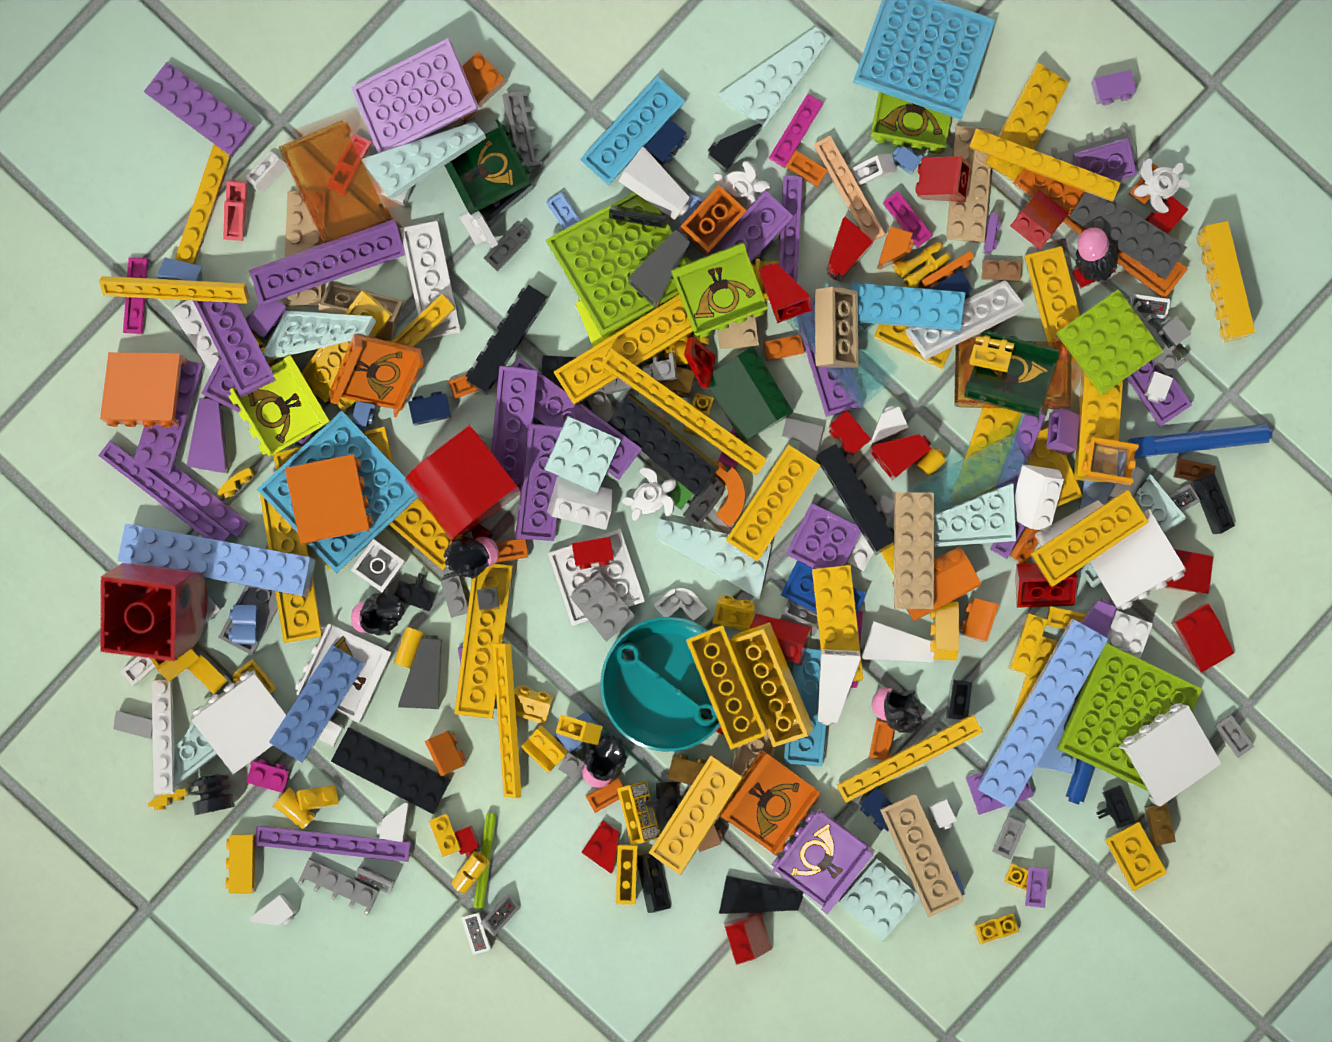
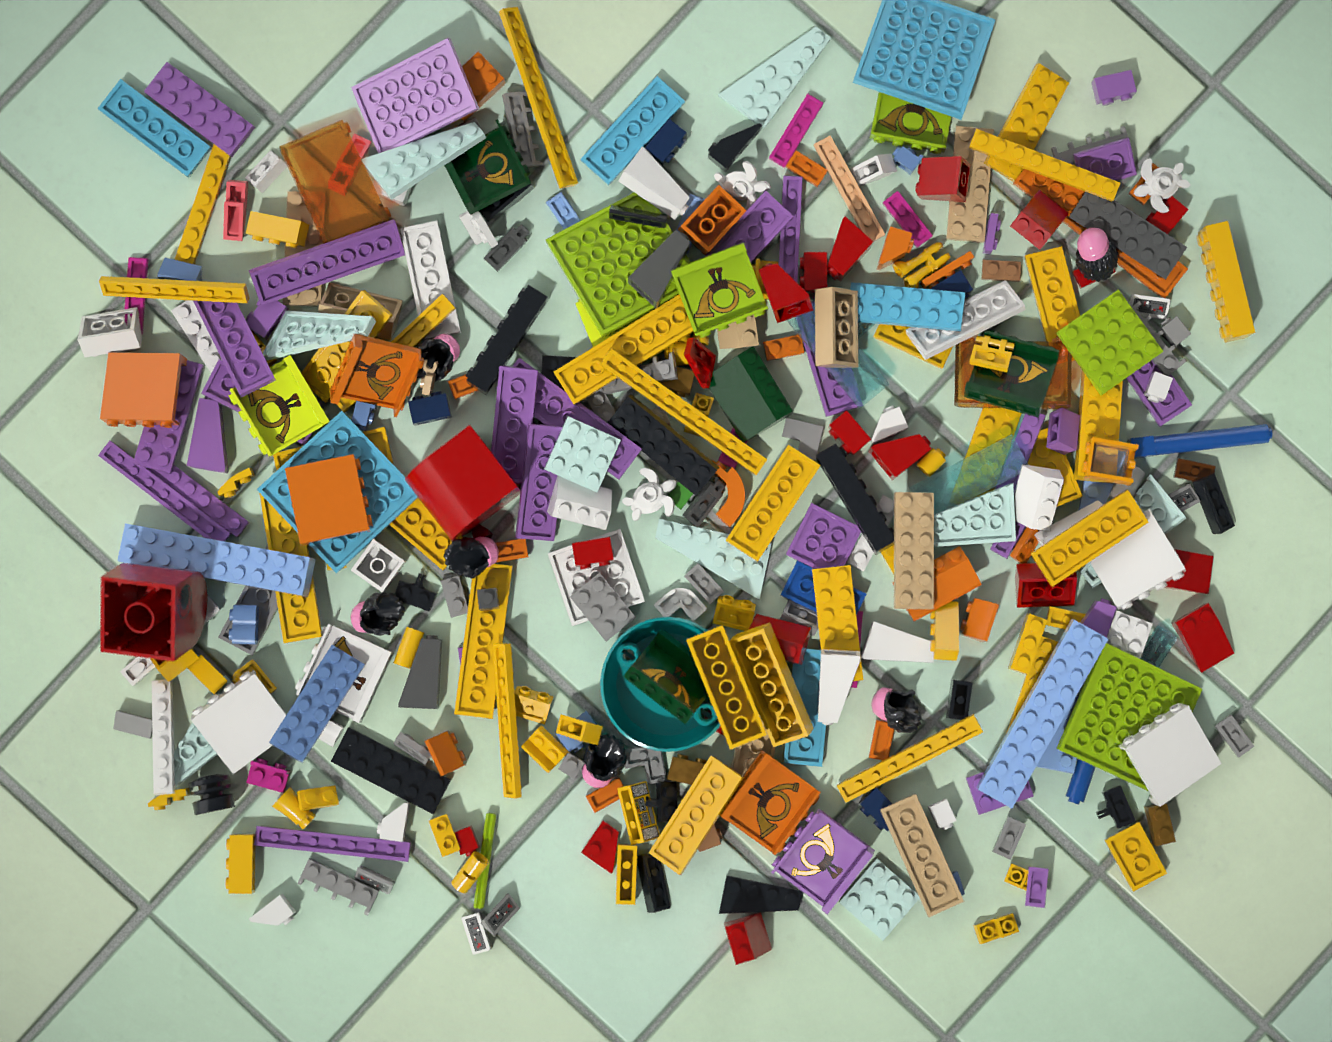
(109, 332): none -> white slope
(154, 128): none -> medium azure plate
(277, 229): none -> yellow brick
(408, 745): none -> light grey plate
(427, 382): none -> tan plate
(442, 349): none -> black hair
(538, 97): none -> yellow plate
(651, 759): none -> light grey tile
(669, 676): none -> dark green panel
(704, 583): none -> light grey plate
(814, 271): none -> red brick
(1158, 646): none -> clear light blue slope

